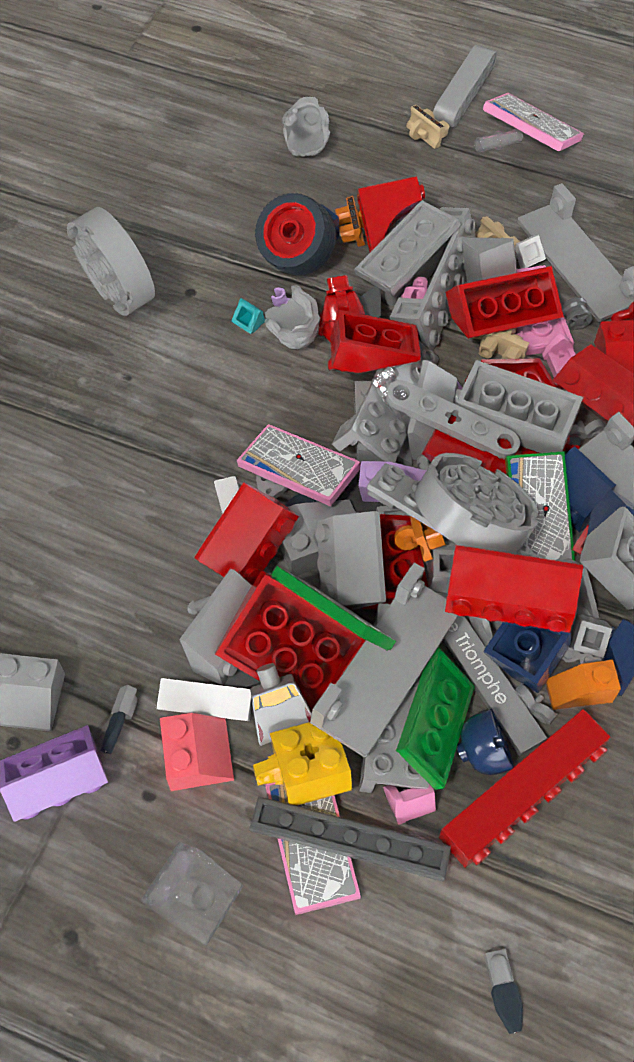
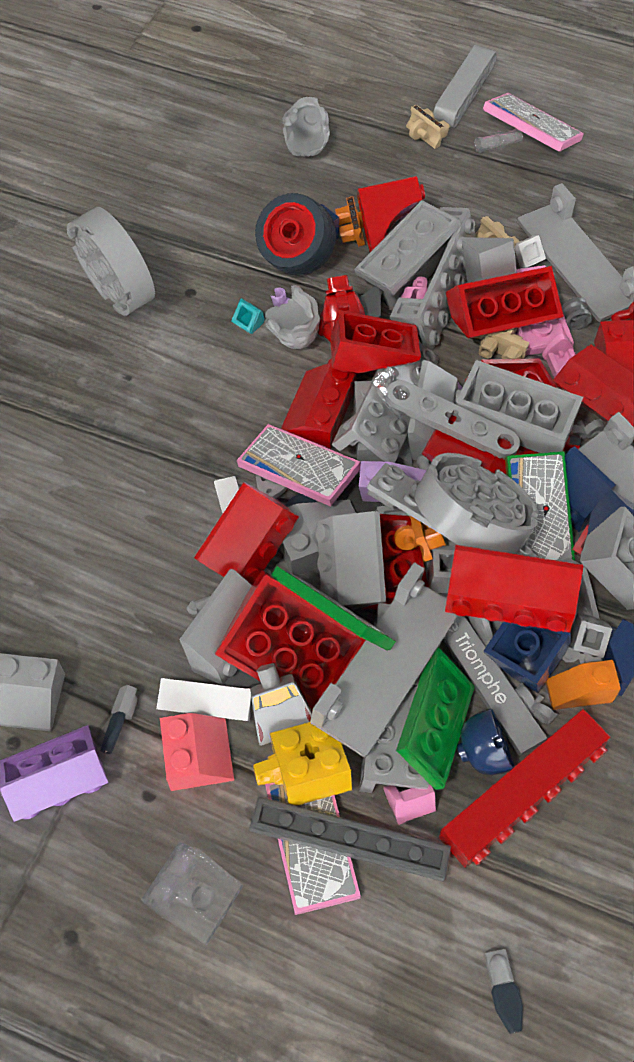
(320, 404): none -> red slope

